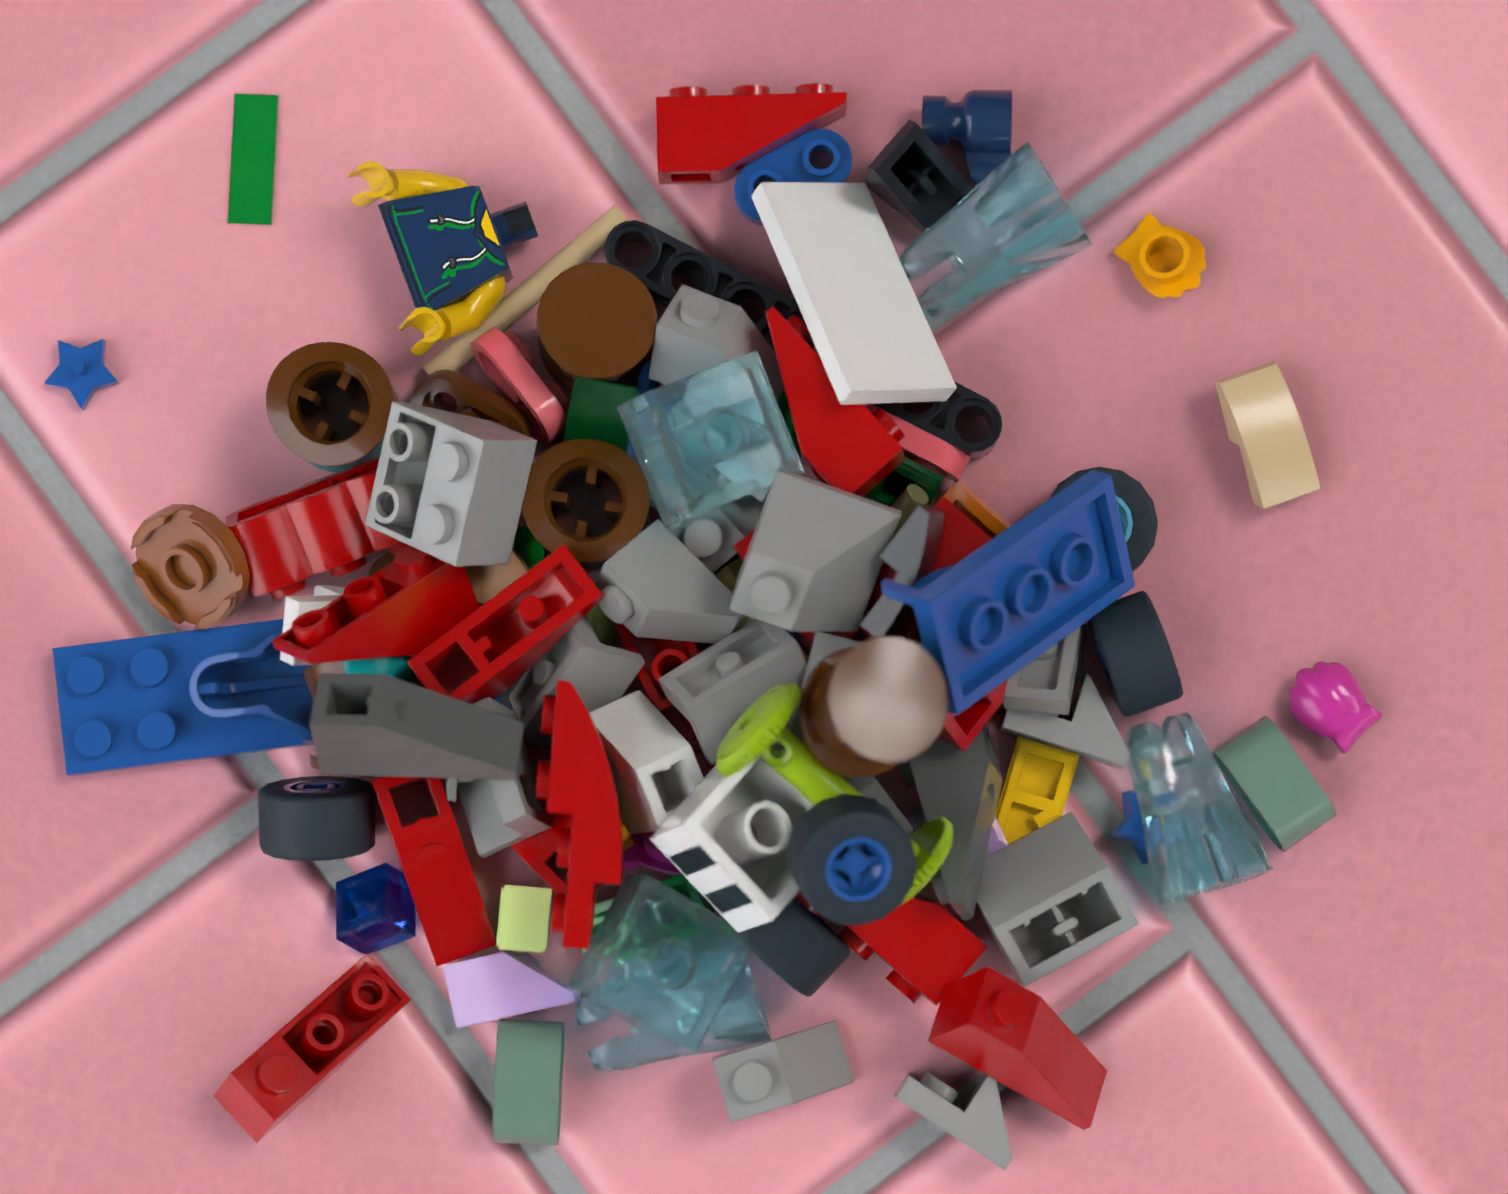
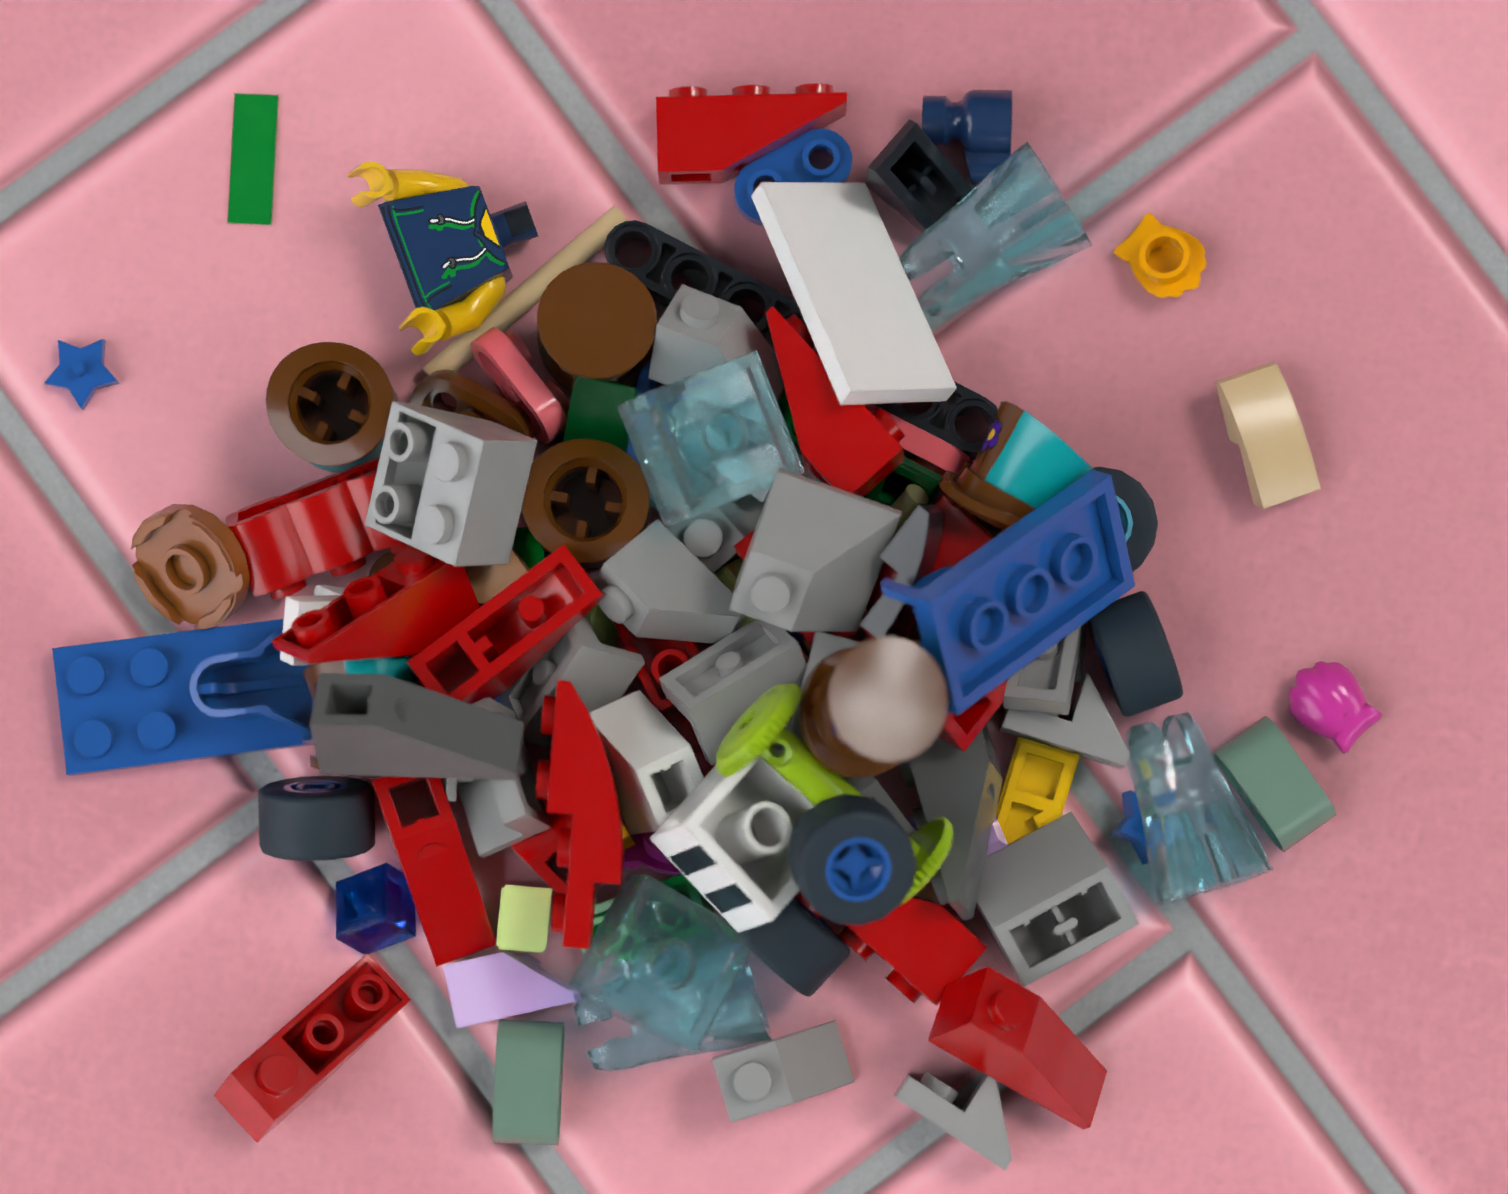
(1014, 470): none -> hat

